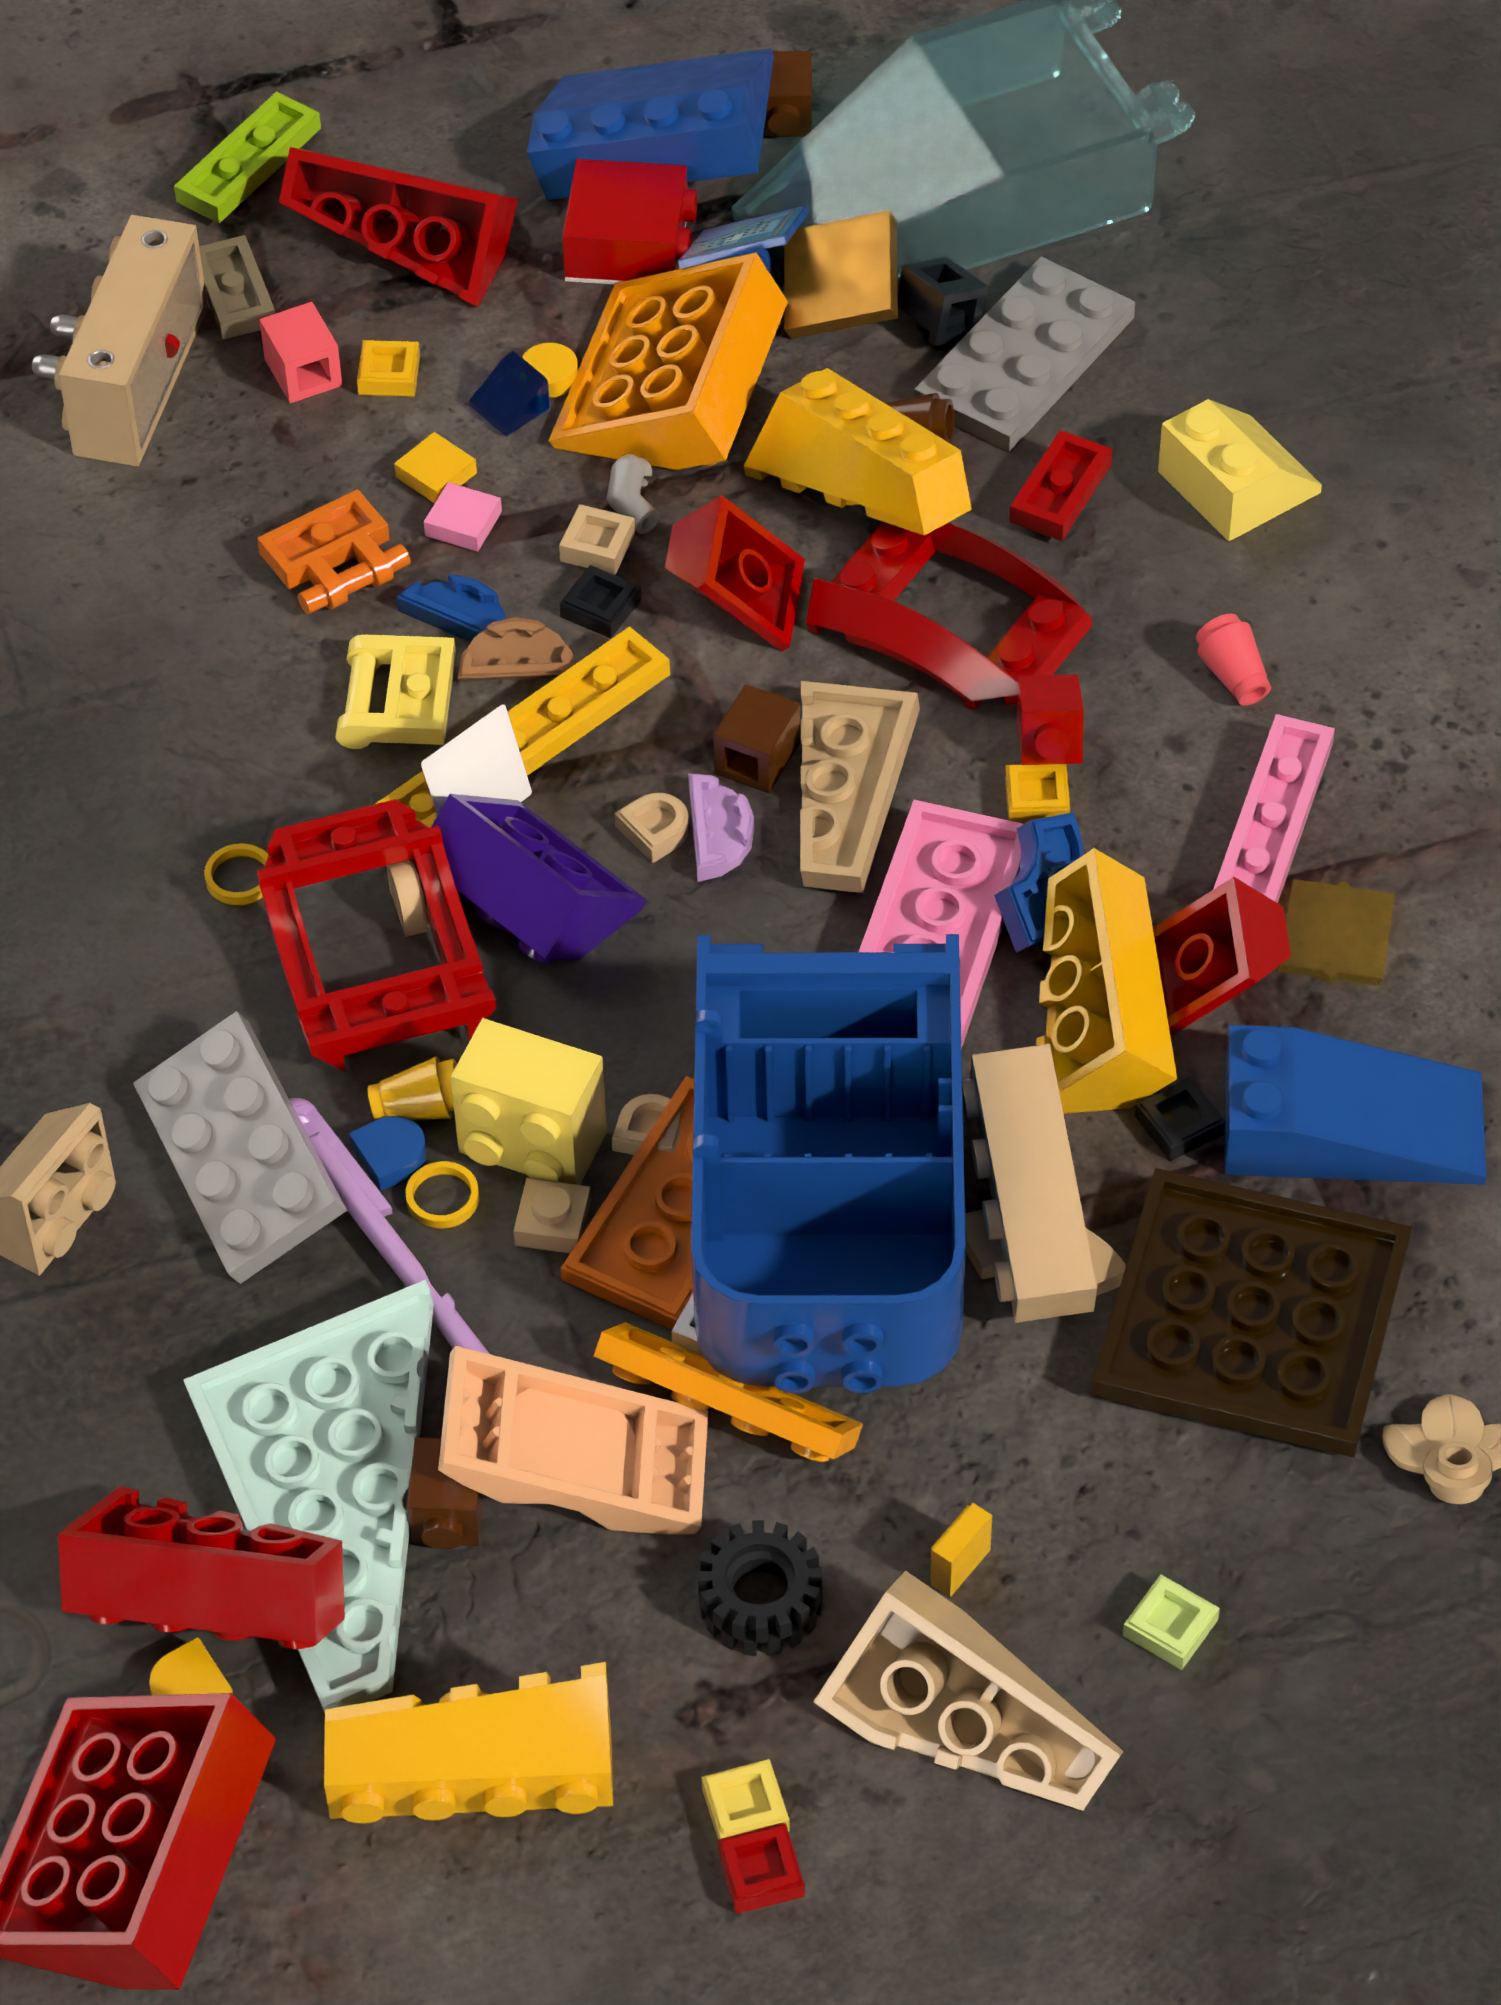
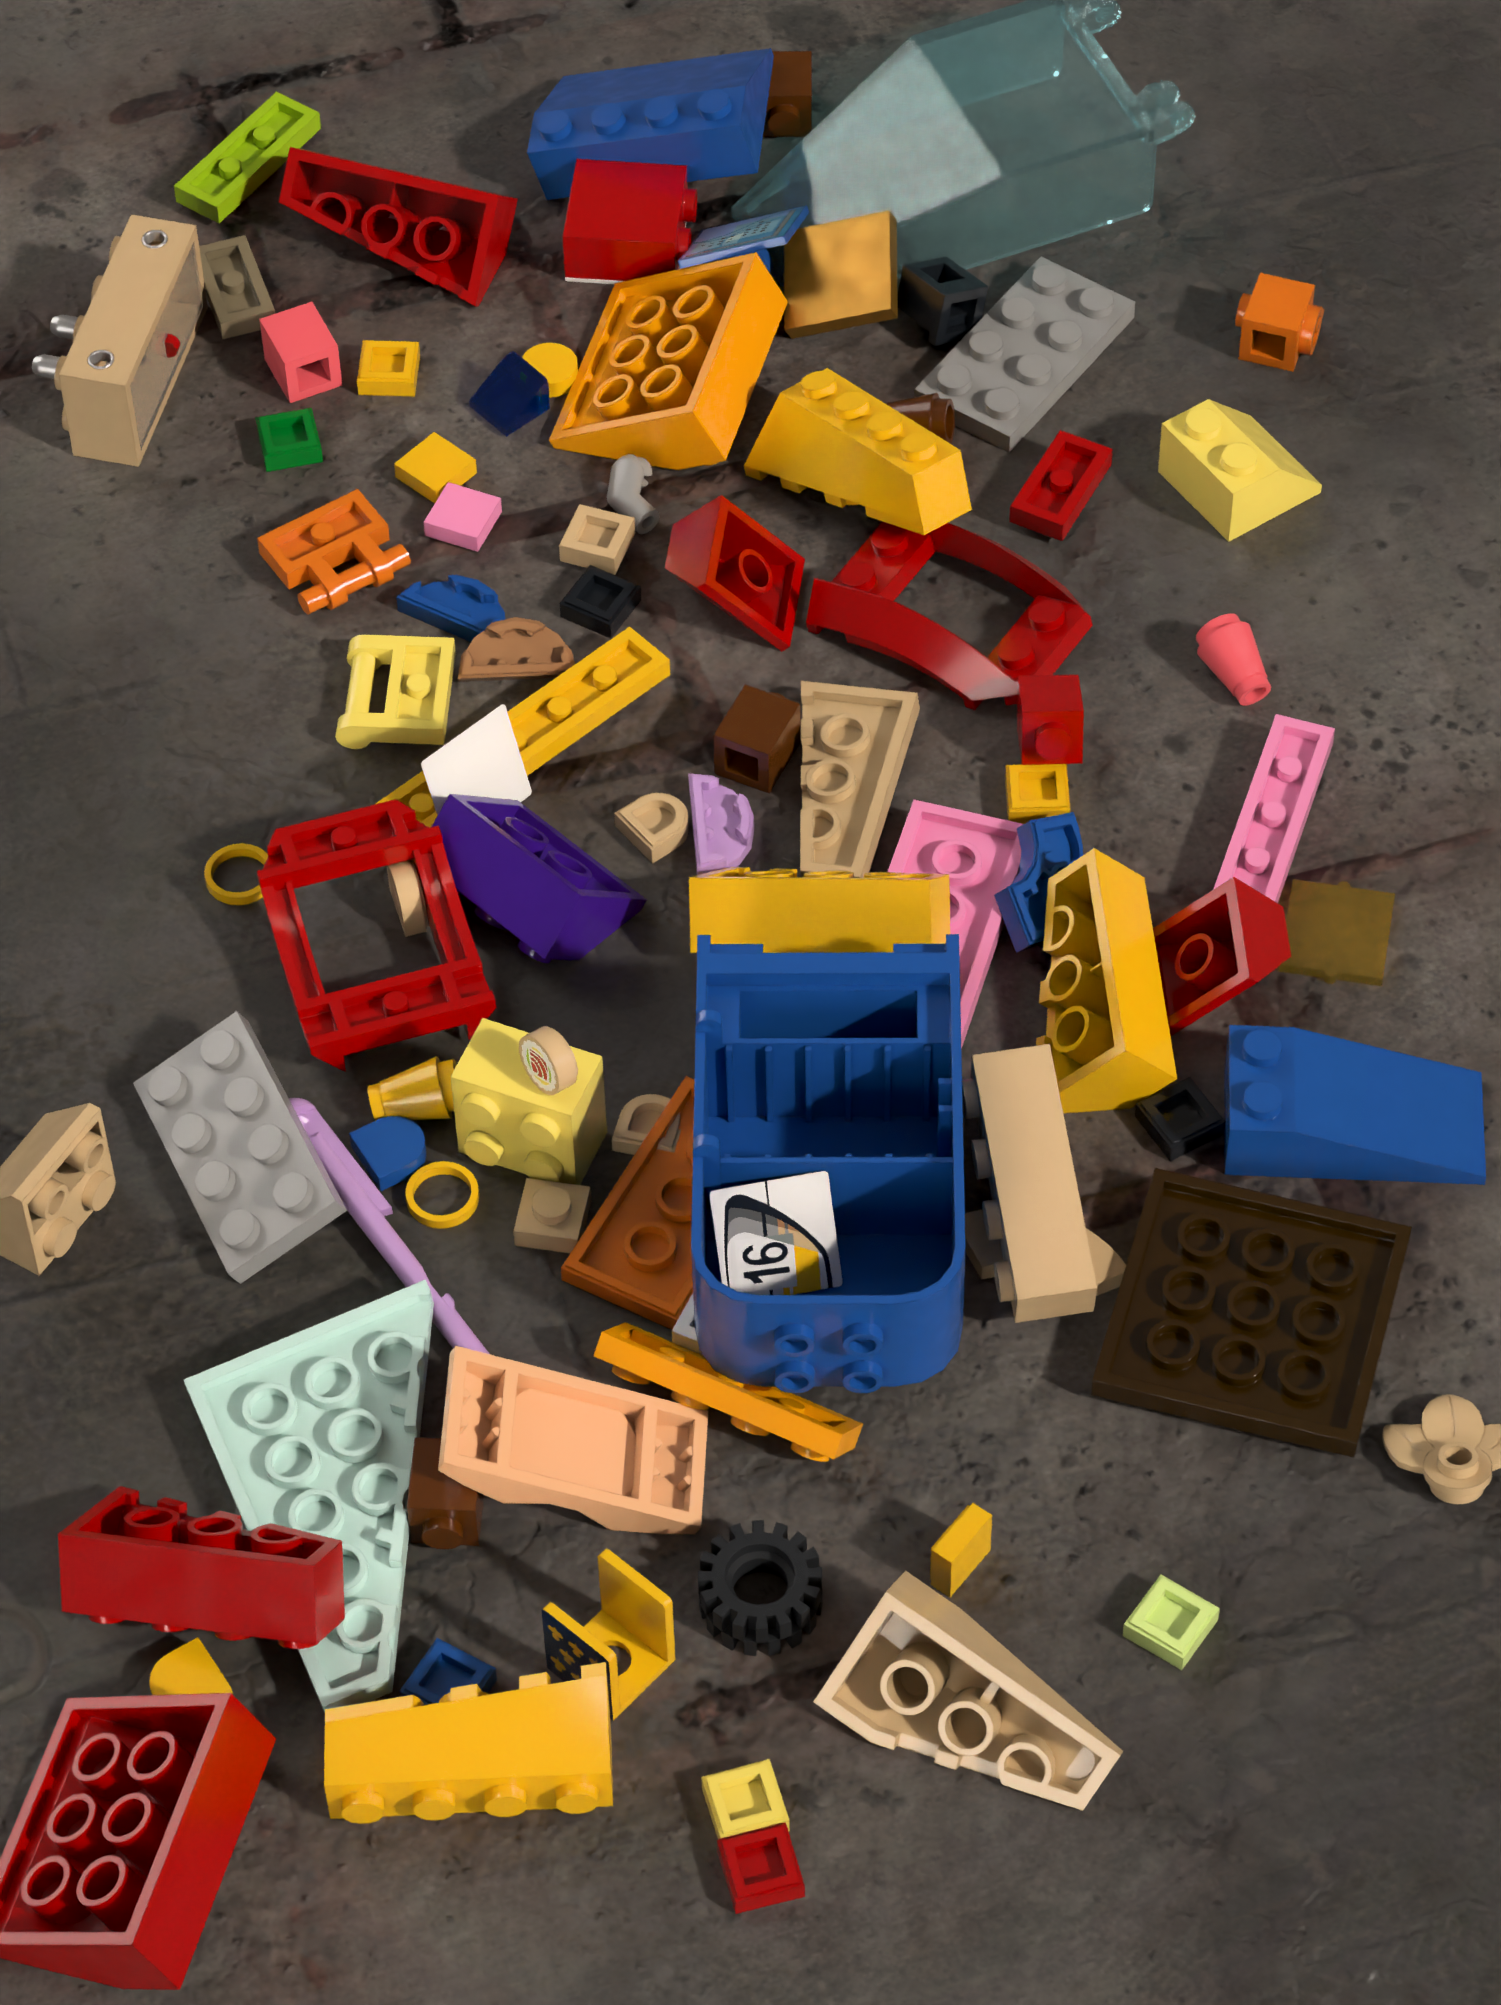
(289, 439): none -> green tile
(444, 1669): none -> blue tile
(548, 1060): none -> tan tile
(631, 1617): none -> yellow piece
(777, 1235): none -> sticker
(819, 911): none -> yellow wedge
(1278, 322): none -> orange brick

